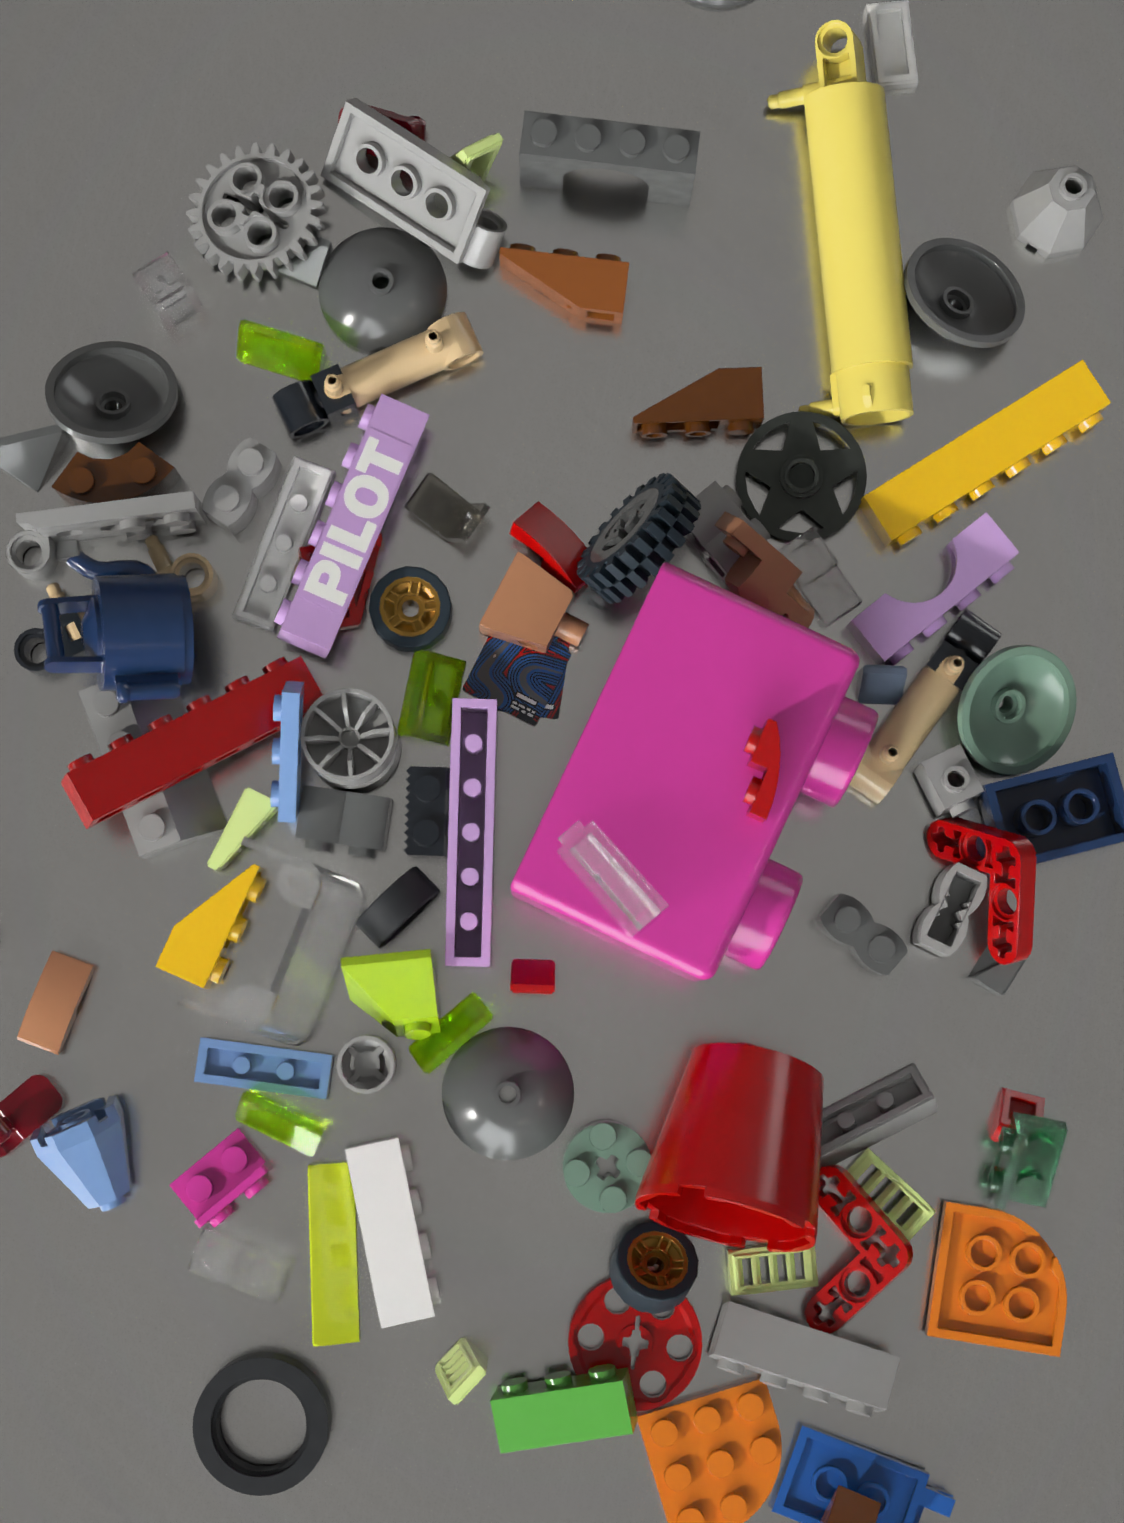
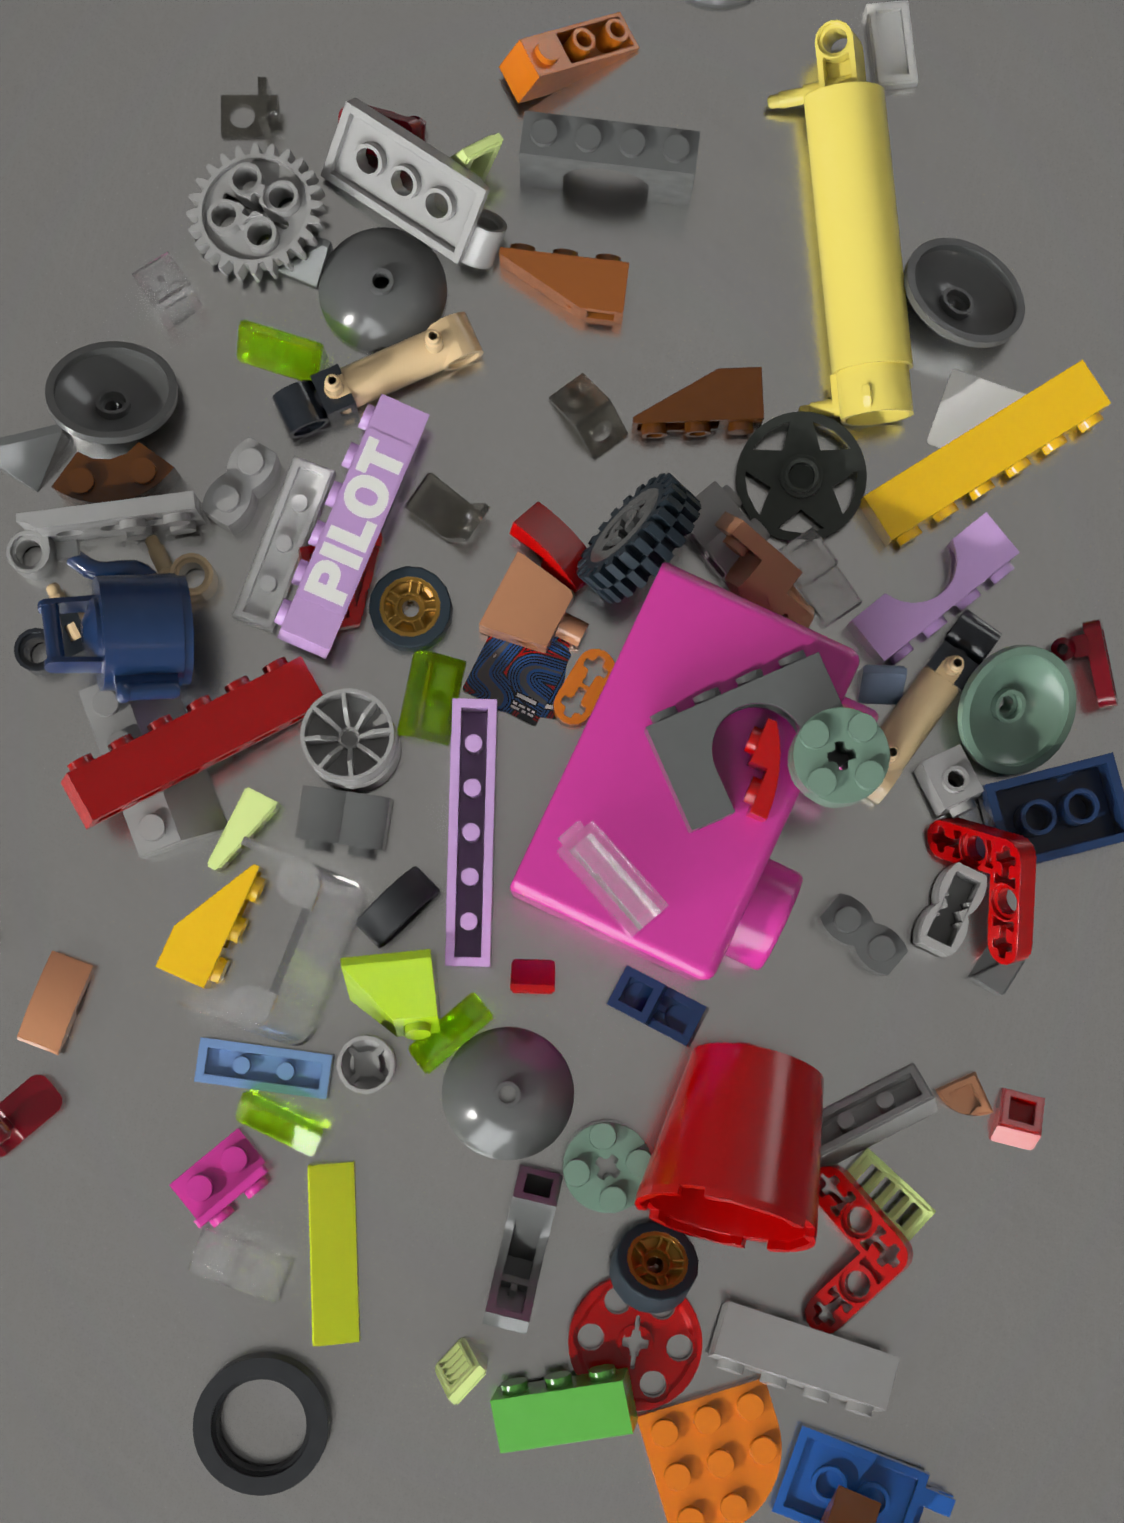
(88, 1152): medium blue cone -> none
(266, 111): none -> clear smoke bracket
(288, 751): medium blue plate -> none
(390, 1231): white brick -> none
(427, 812): black brick -> none
(522, 1249): none -> dark grey arch
(566, 55): none -> orange slope
(574, 682): none -> orange beam
(587, 407): none -> clear smoke bracket
(658, 1006): none -> dark blue slope
(685, 738): none -> dark grey arch
(735, 1270): yellowish green slope -> none
(853, 734): none -> sand green brick
(964, 1095): none -> nougat tile
(966, 404): none -> white sticker
(995, 1283): orange plate -> none
(1027, 1161): clear green bracket -> none
(1057, 211): light grey cone -> none
(1093, 645): none -> dark red piece

